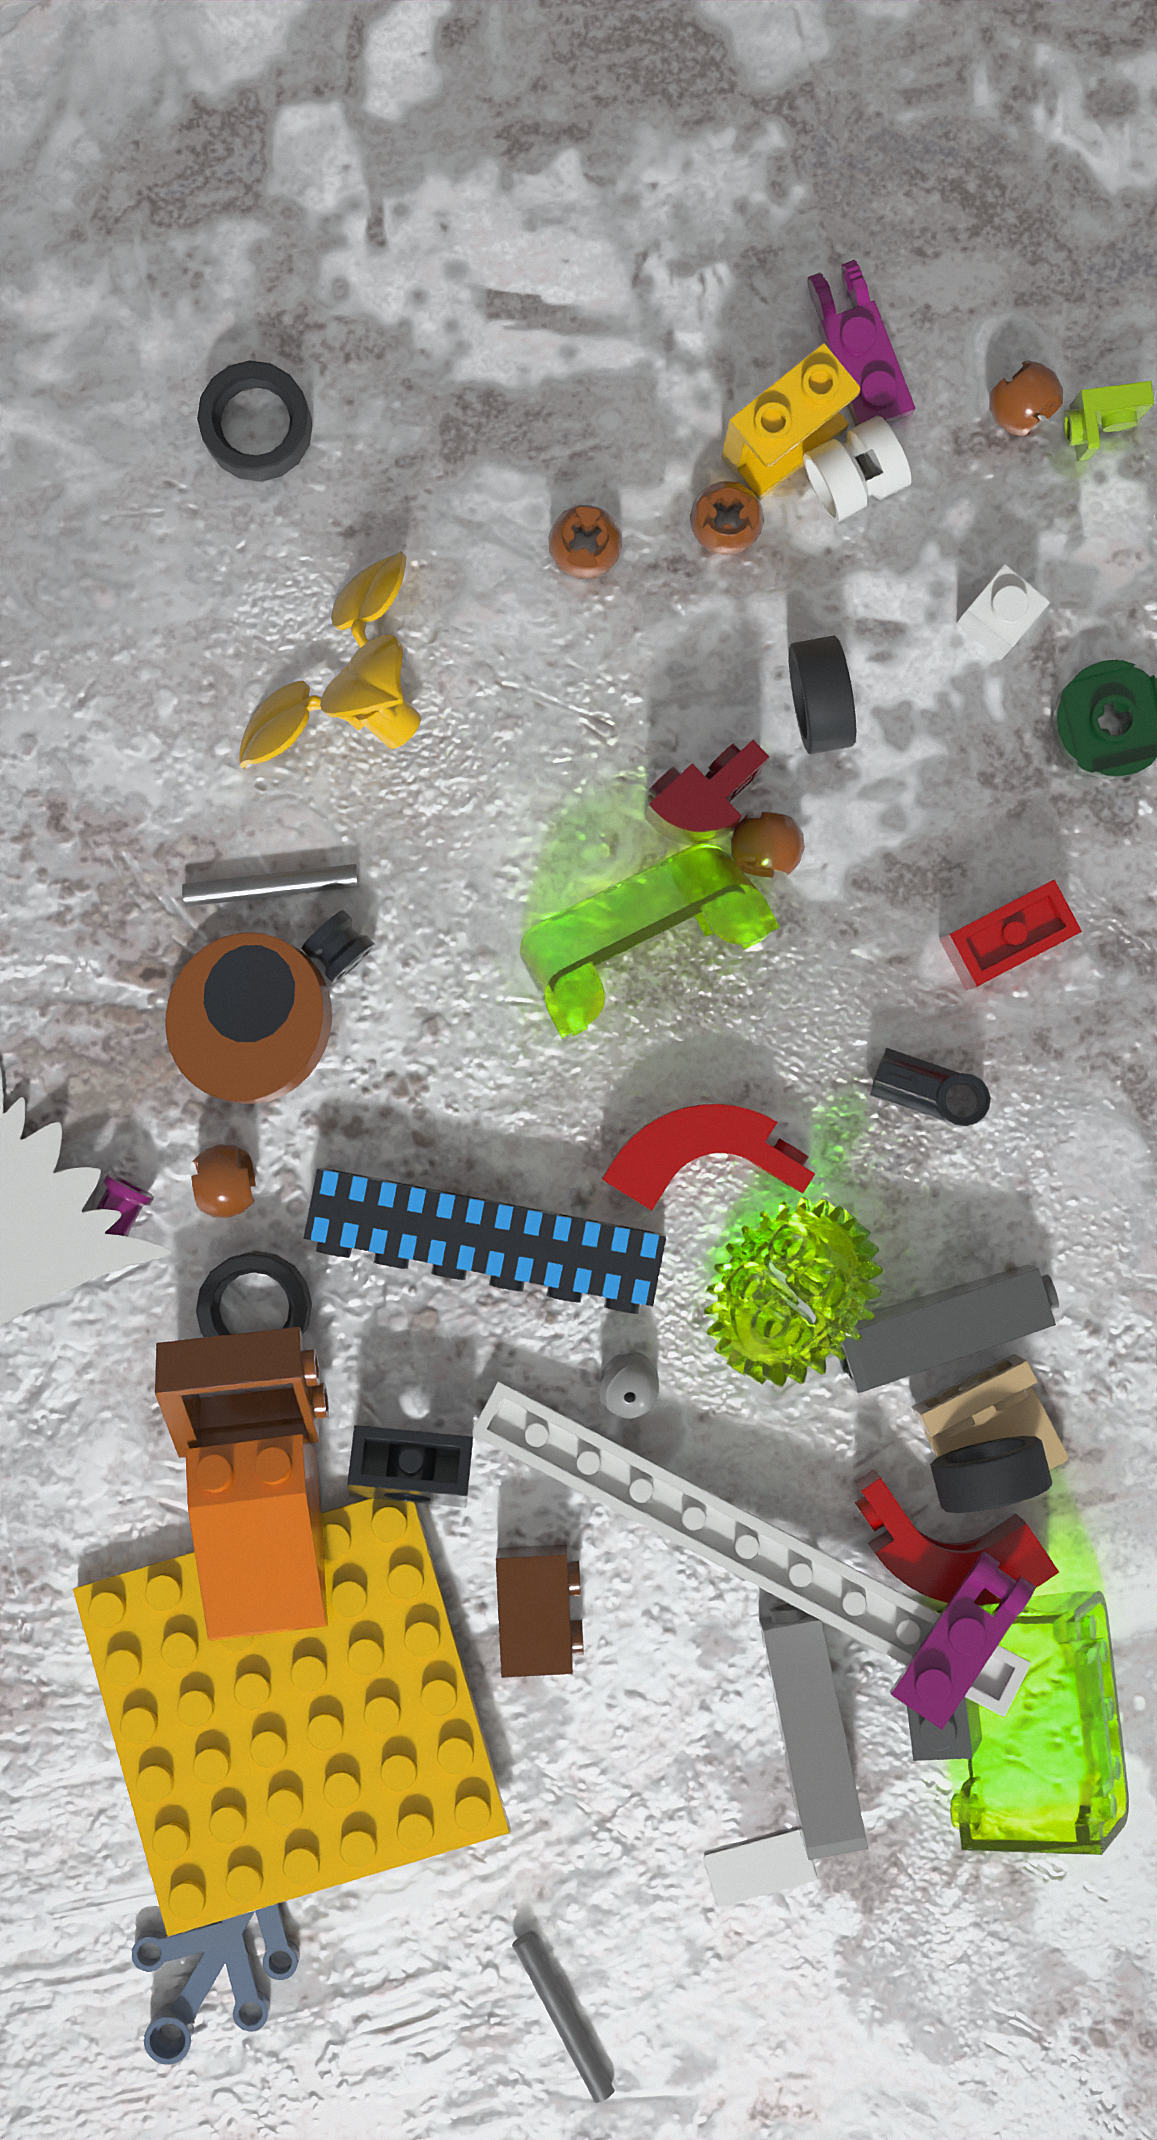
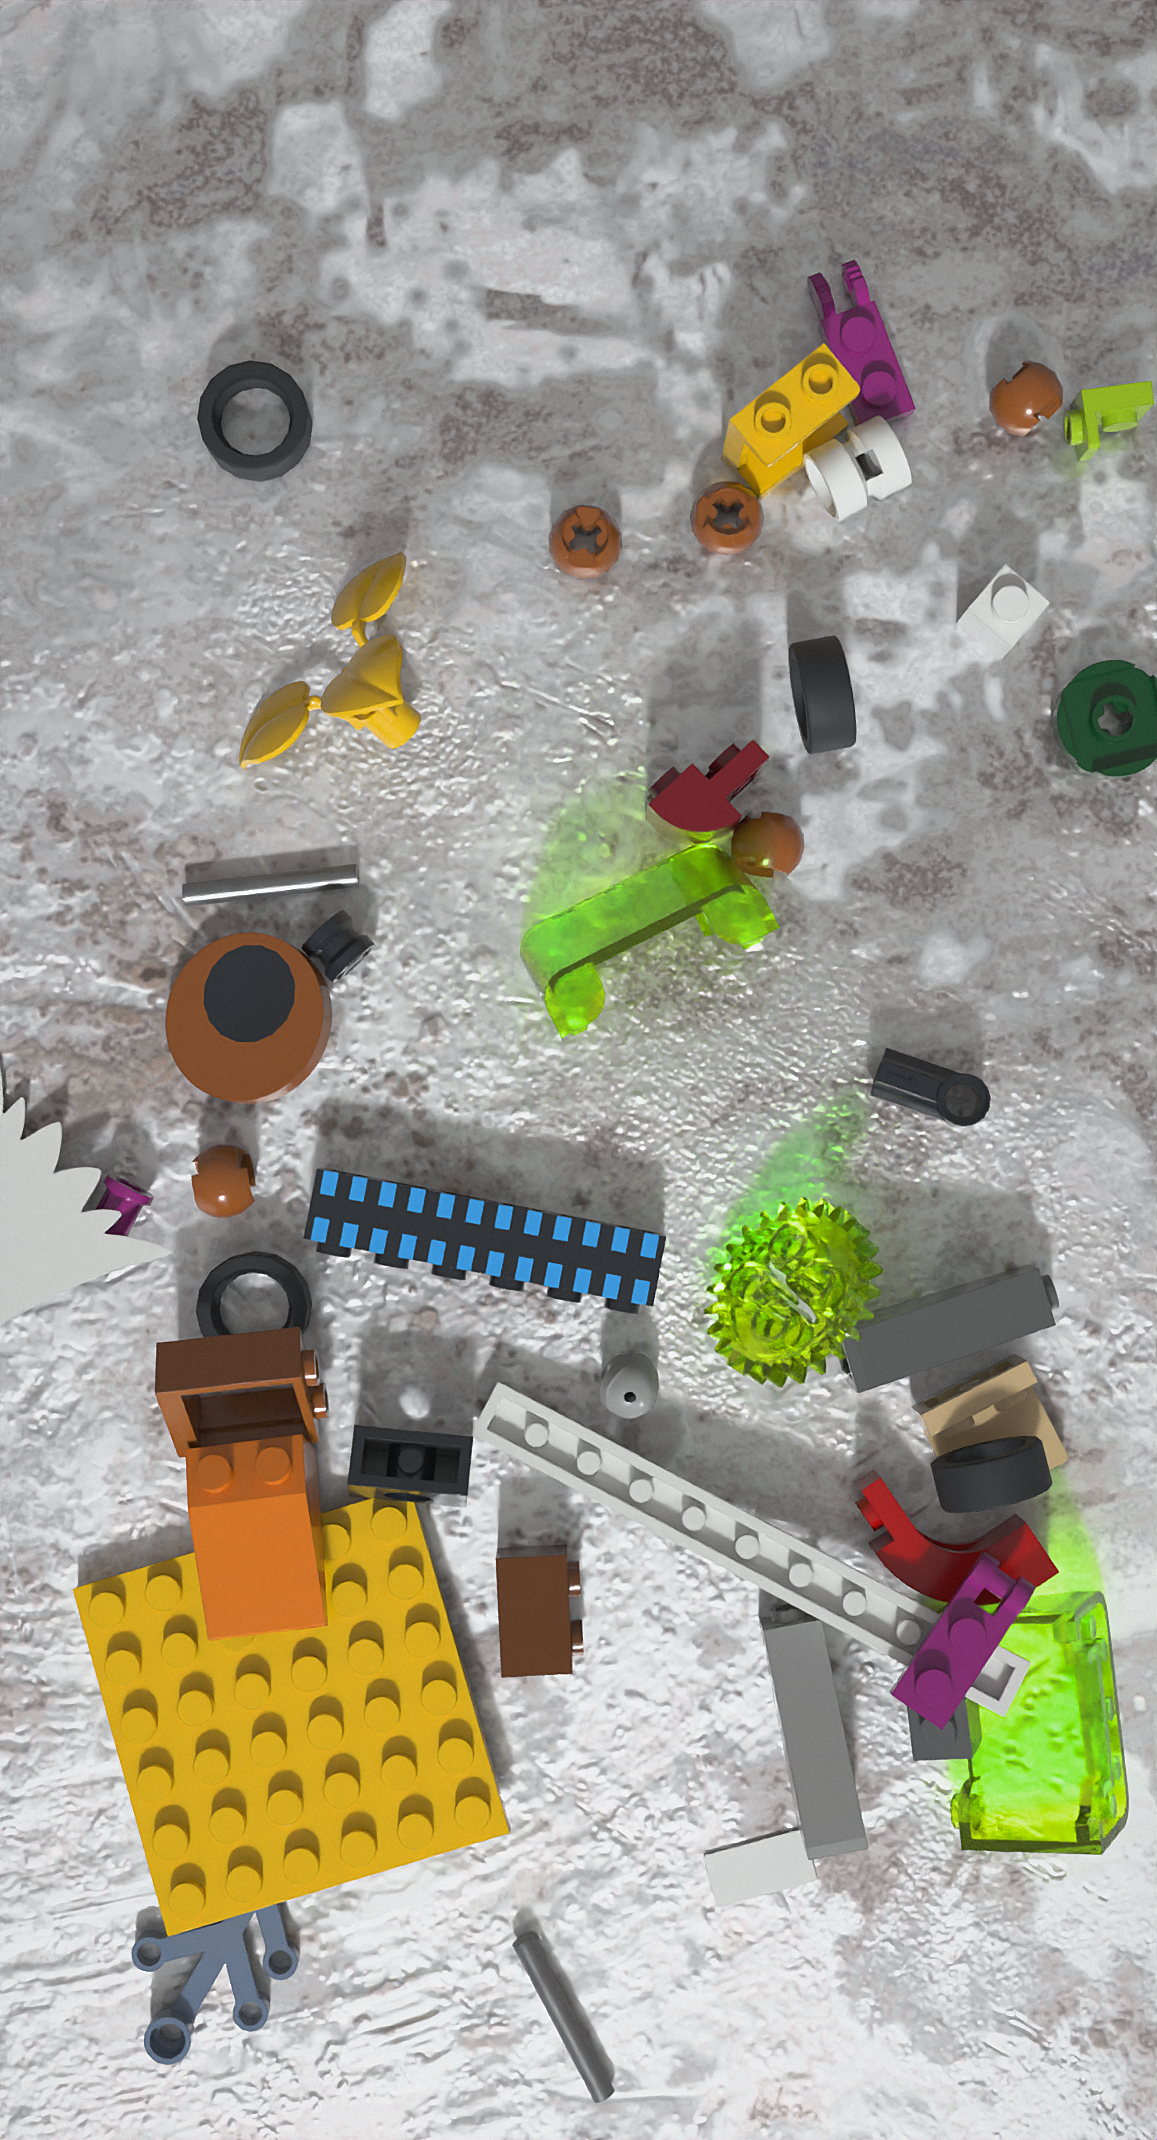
(678, 1137): red arch -> none
(1010, 935): red panel -> none

